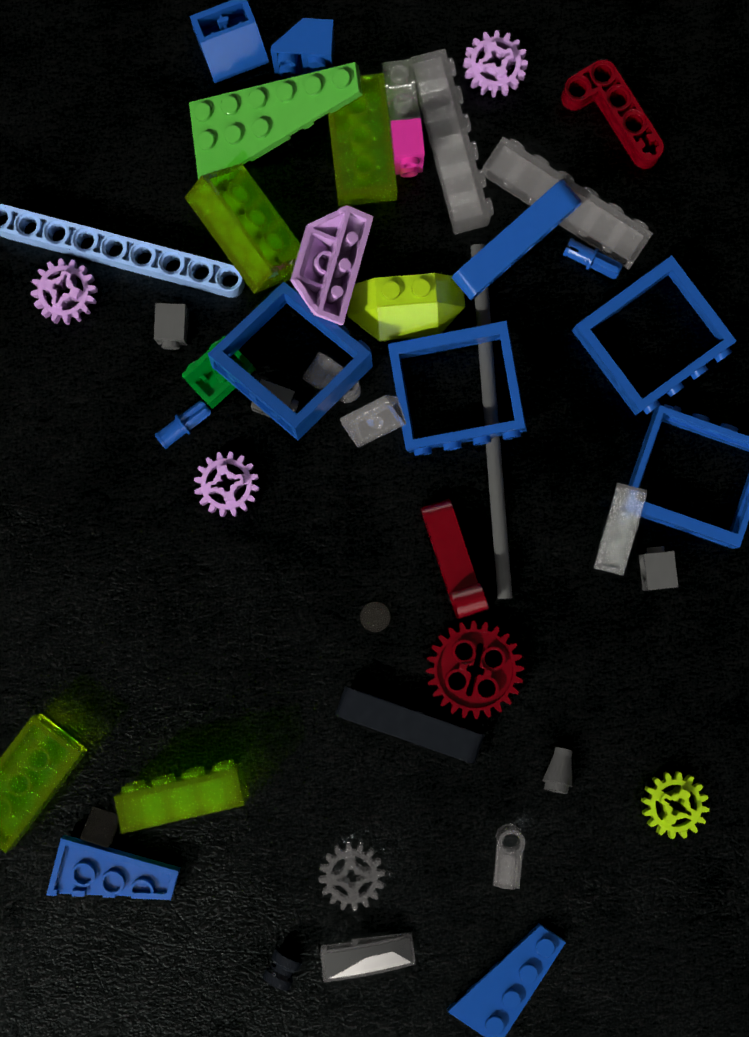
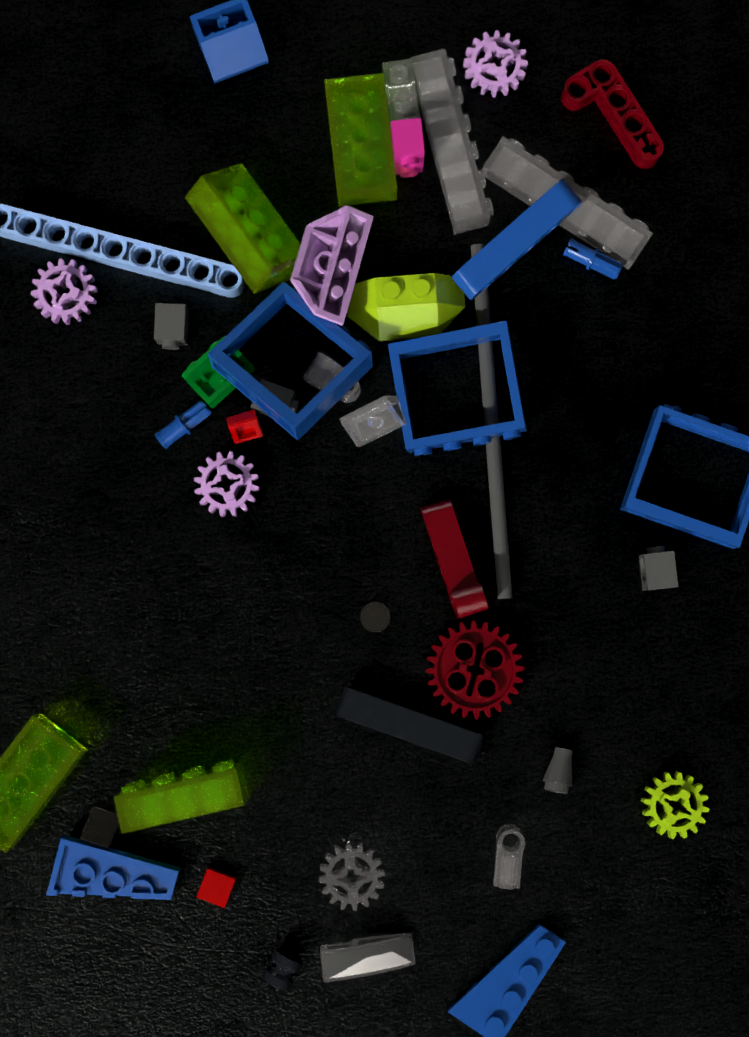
(216, 887): none -> red tile
(244, 426): none -> red tile
(260, 118): bright green wing -> none
(304, 48): blue slope -> none
(584, 333): blue window -> none
(620, 528): clear tile -> none

